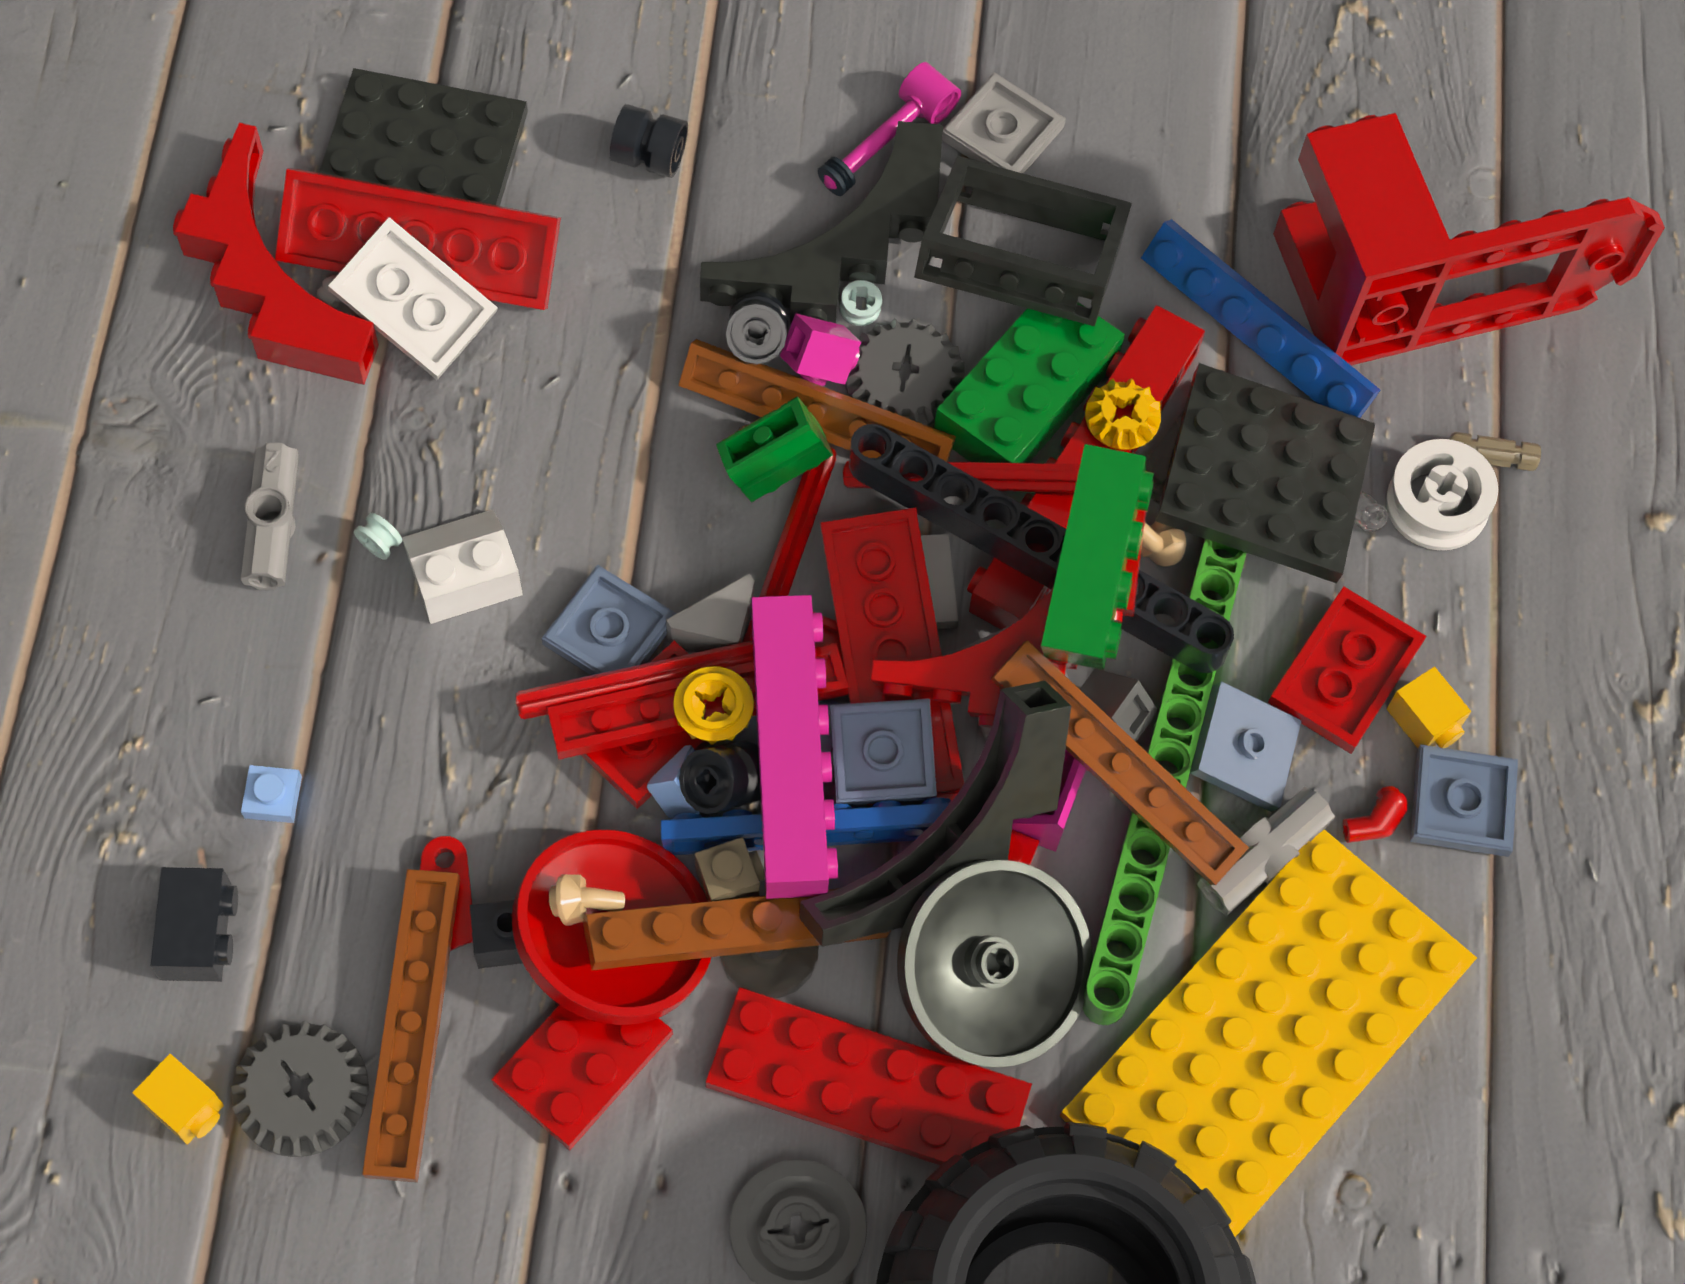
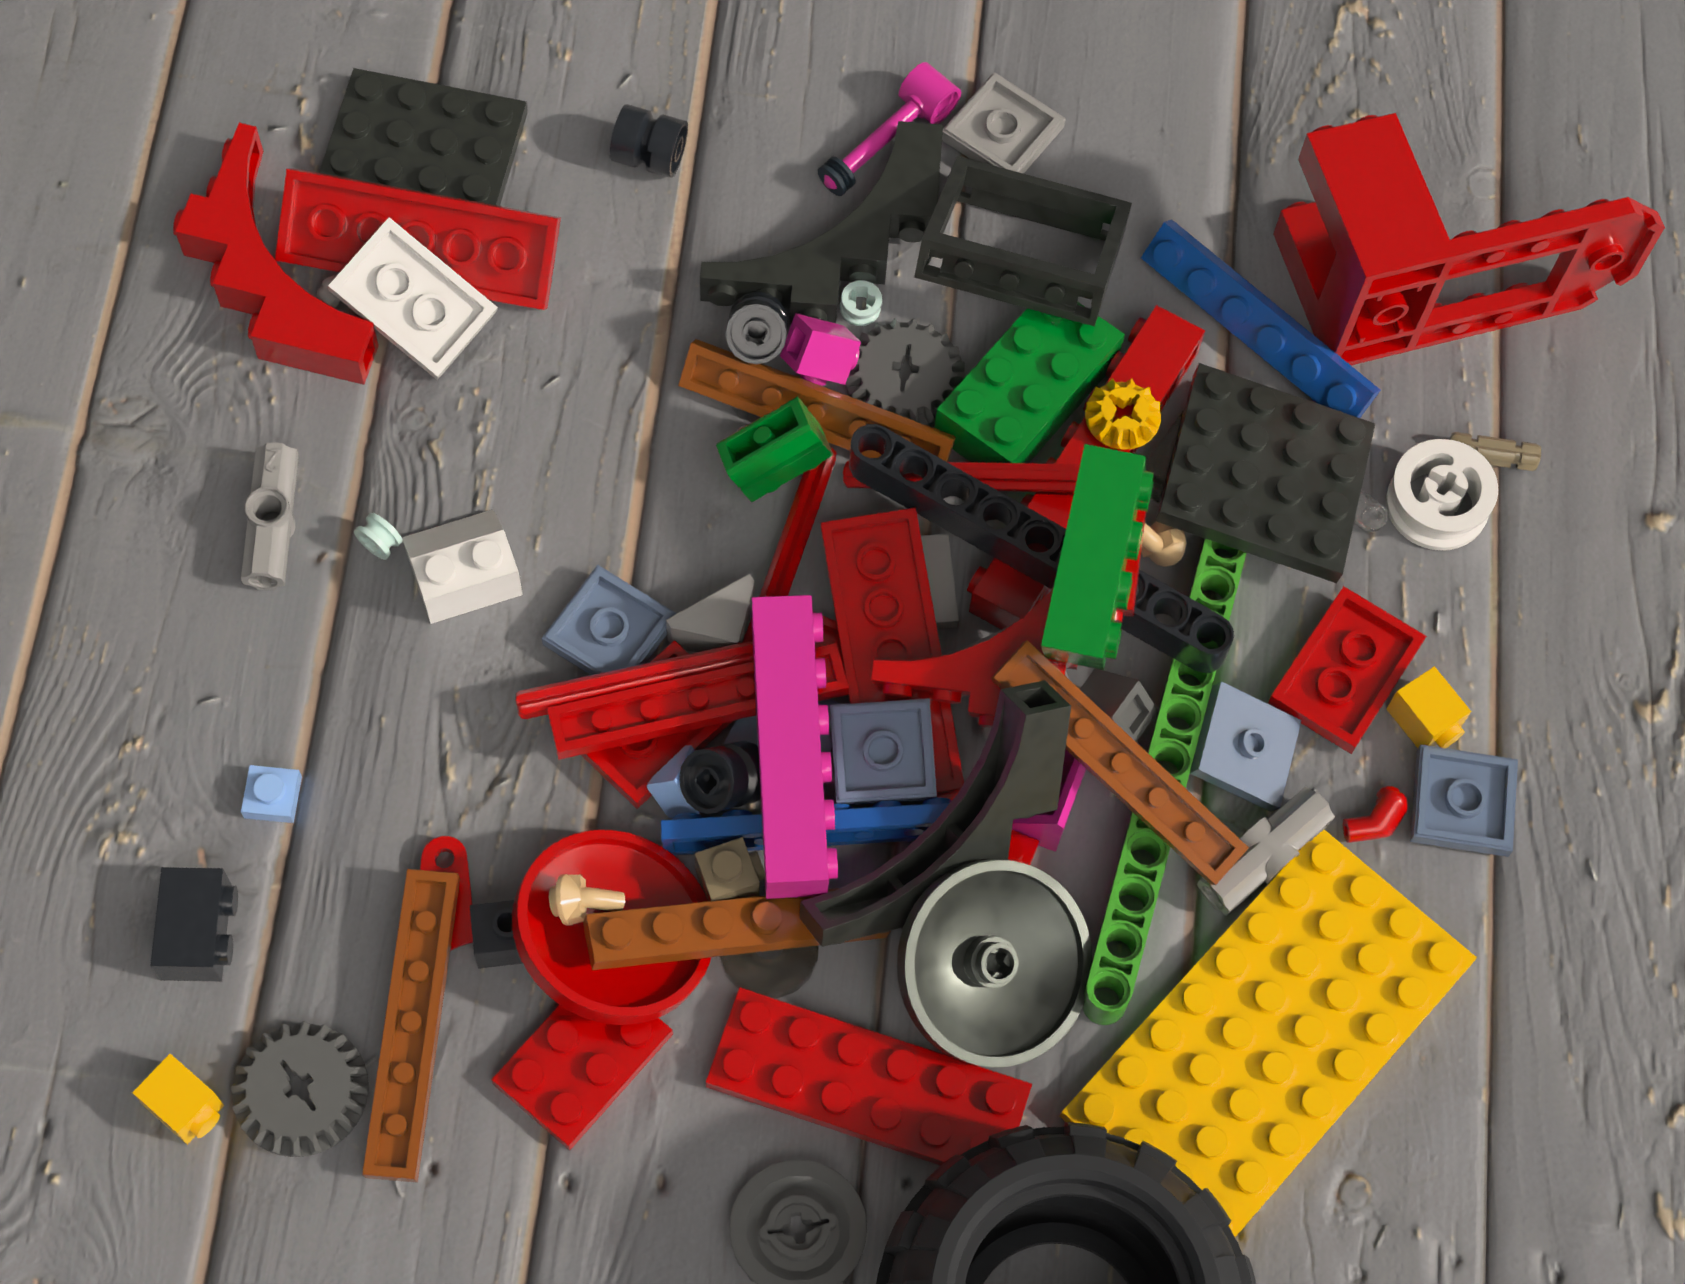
(708, 684): yellow gear -> none

